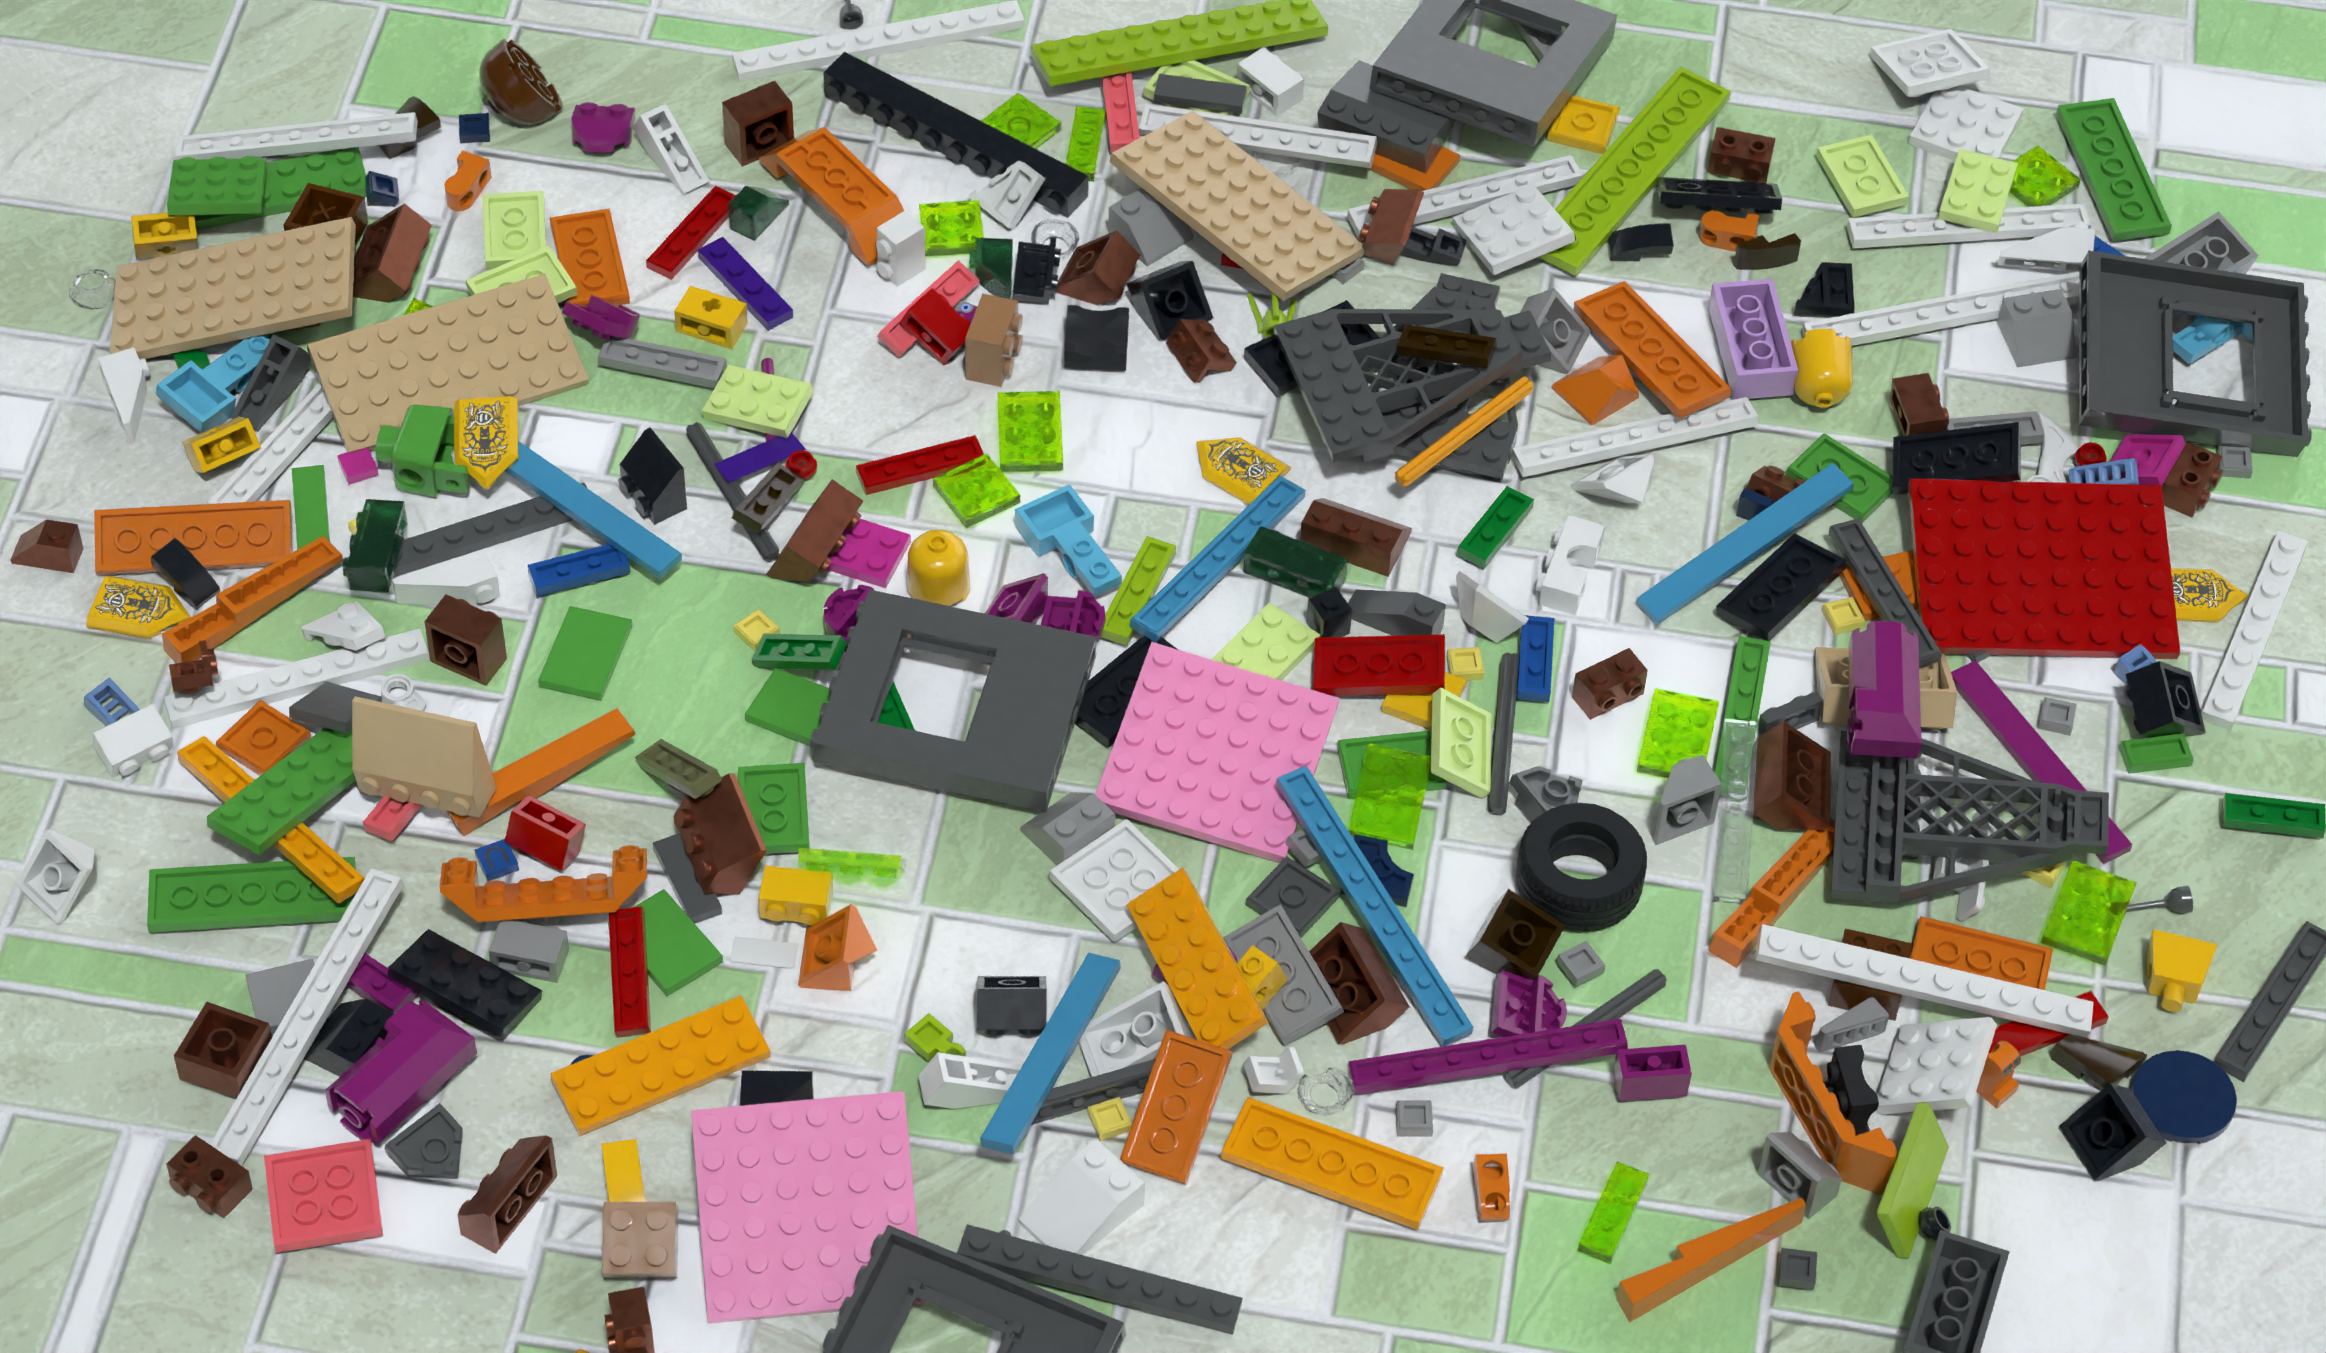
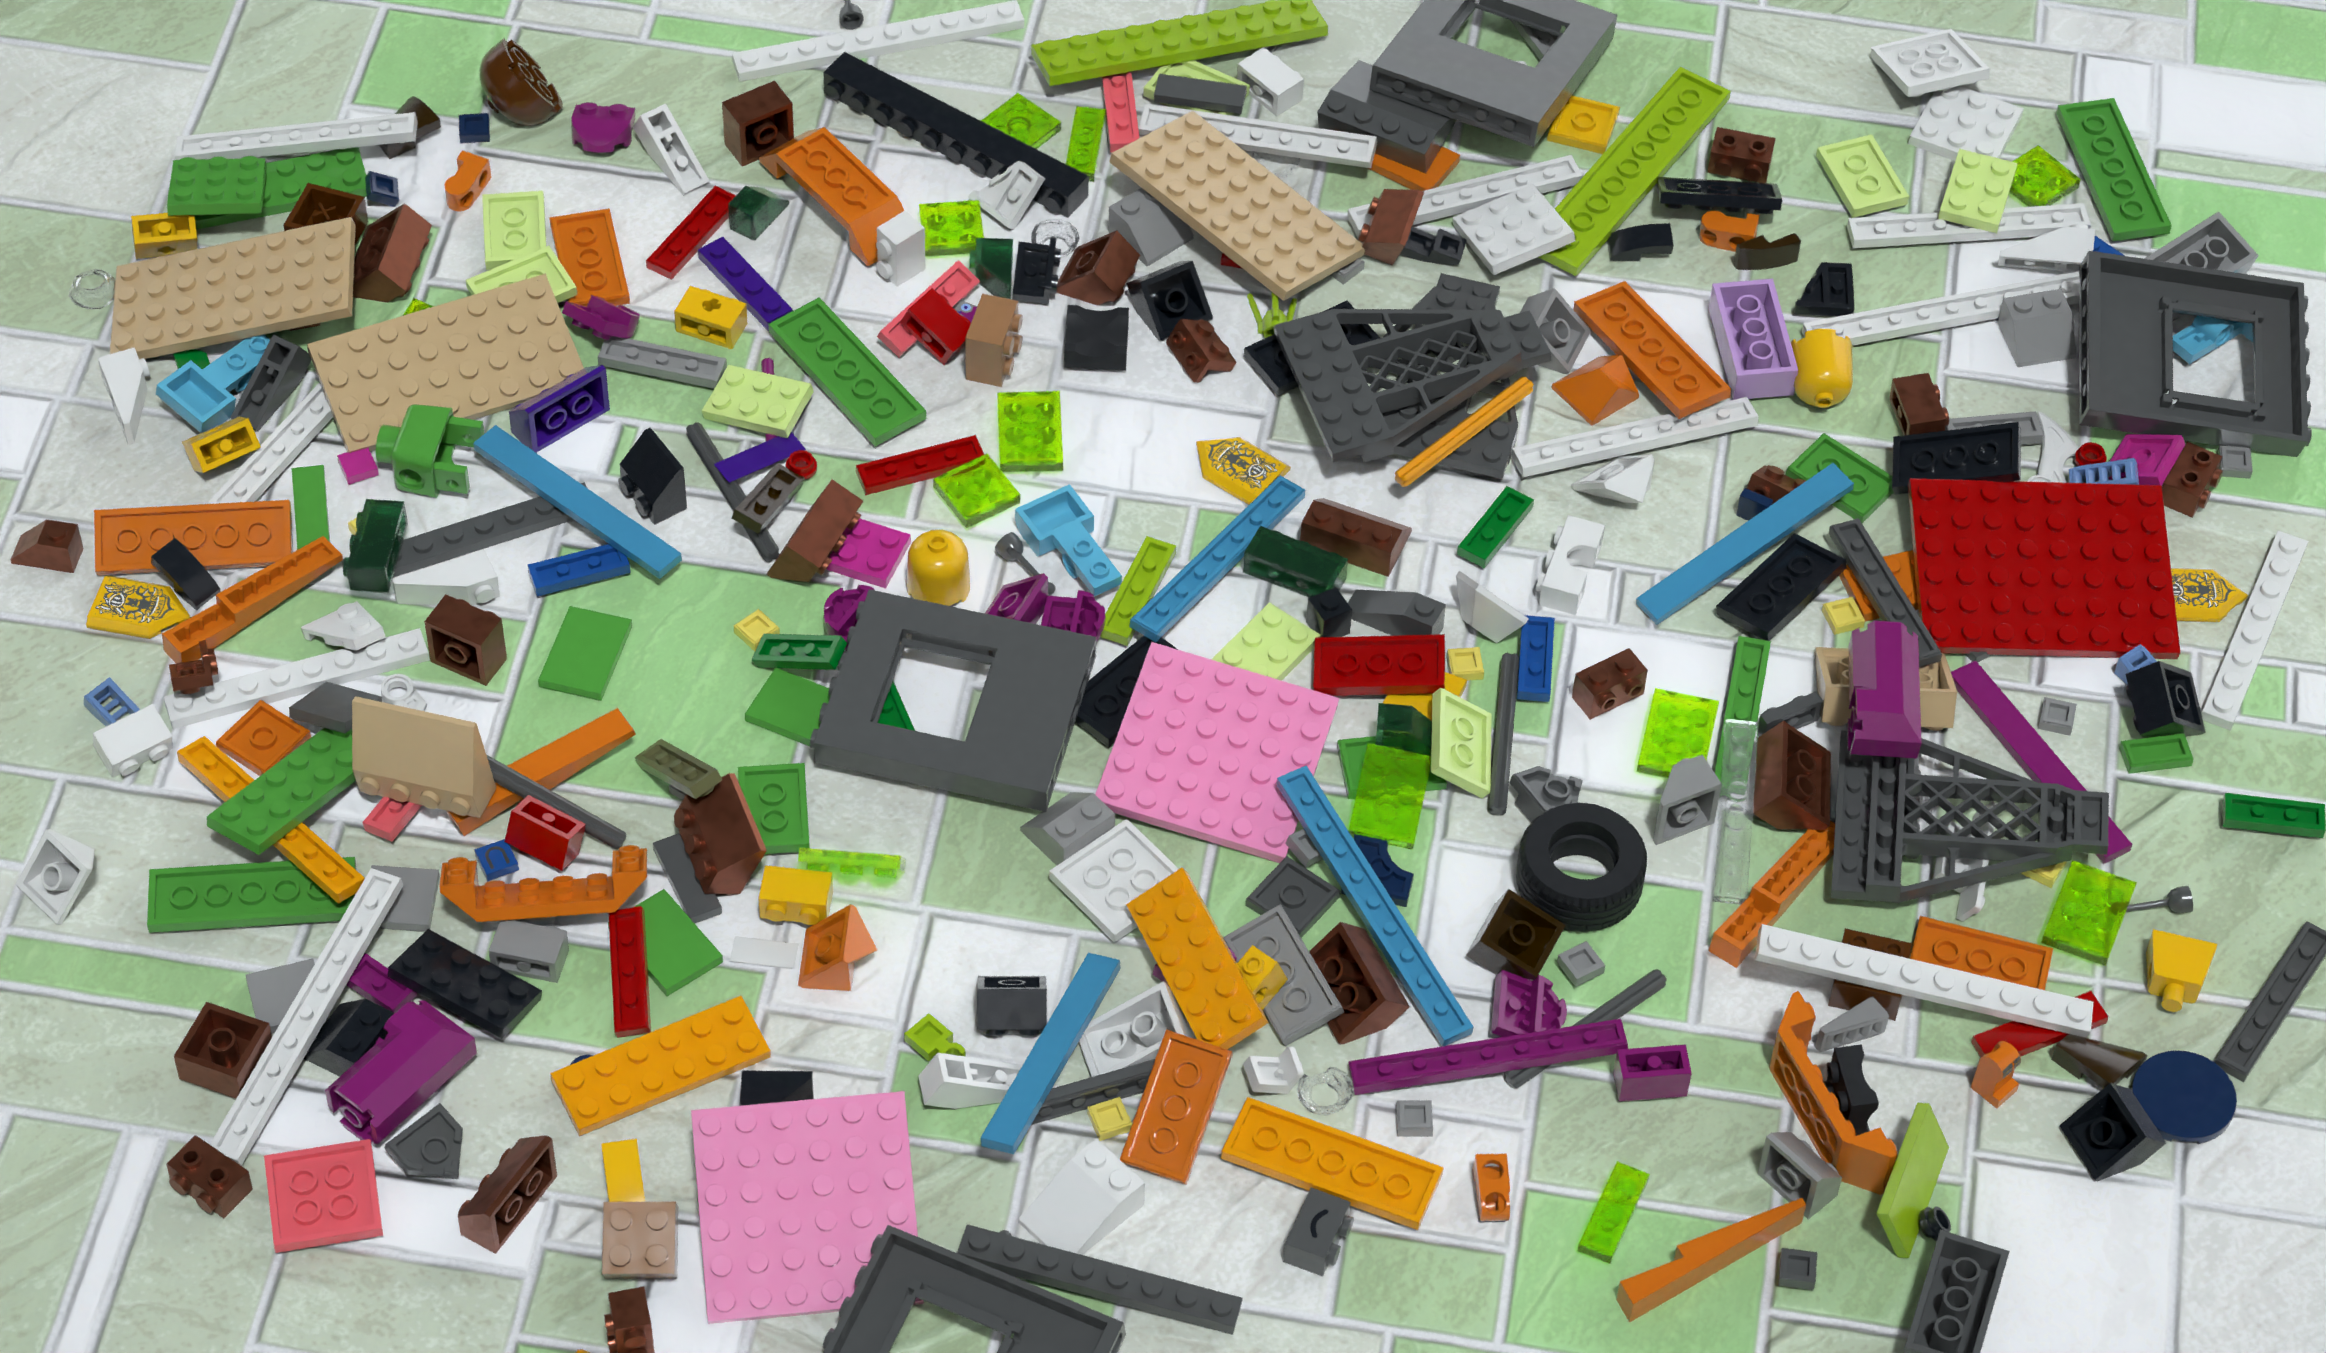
(415, 901): none -> light grey tile
(486, 436): yellow tile -> none
(524, 786): none -> dark grey axle
(561, 408): none -> dark purple slope
(847, 371): none -> bright green plate
(1011, 548): none -> dark grey hinge
(1317, 1232): none -> dark grey brick
(1403, 729): none -> clear green slope
(1446, 346): dark brown plate -> none
(1936, 1065): white plate -> none

